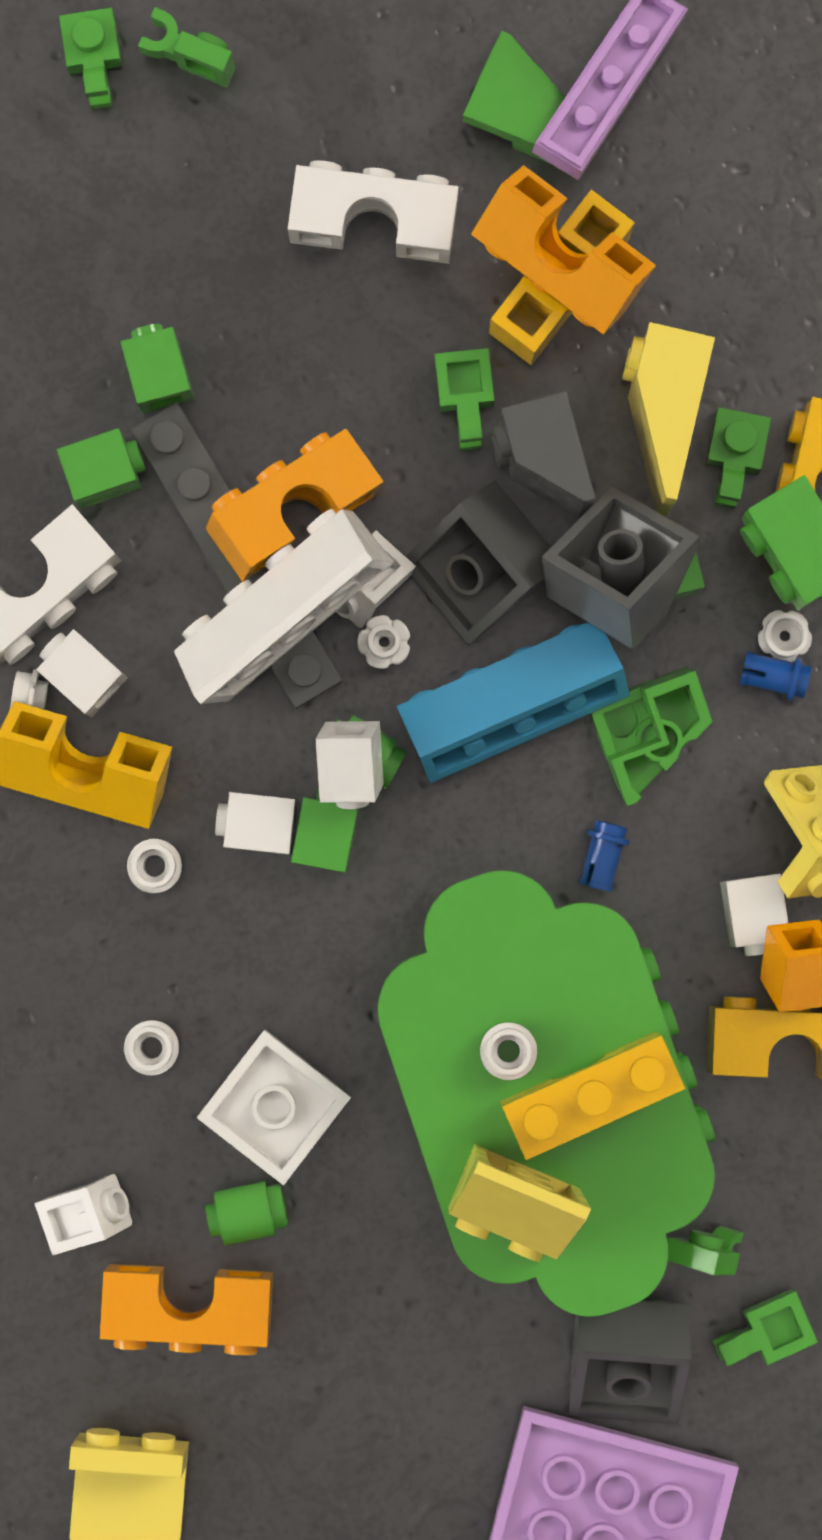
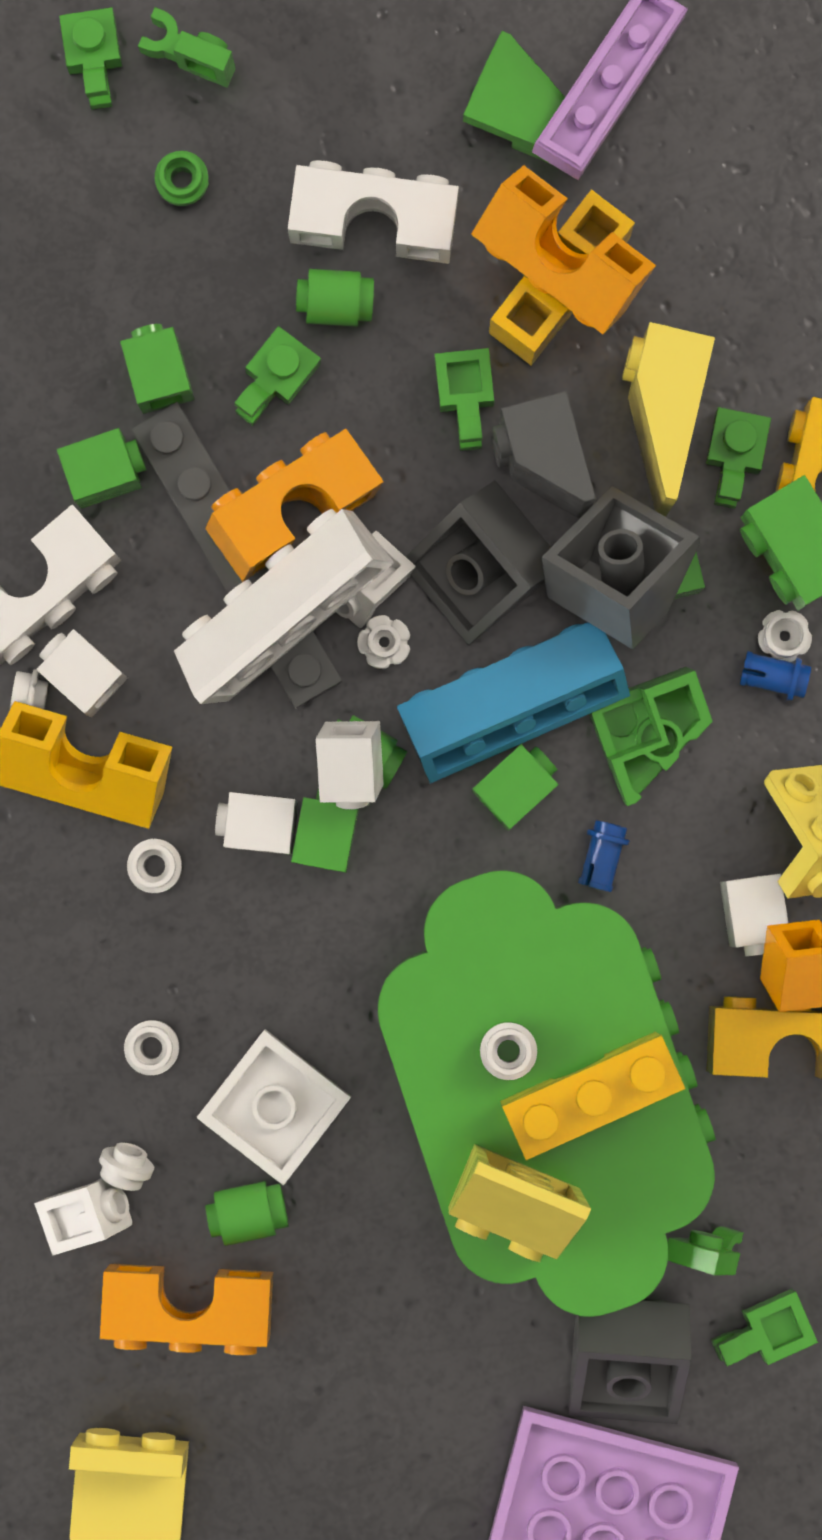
(125, 1166): none -> white plate
(181, 162): none -> bright green plate
(279, 370): none -> bright green plate
(335, 297): none -> bright green brick
(517, 785): none -> bright green brick

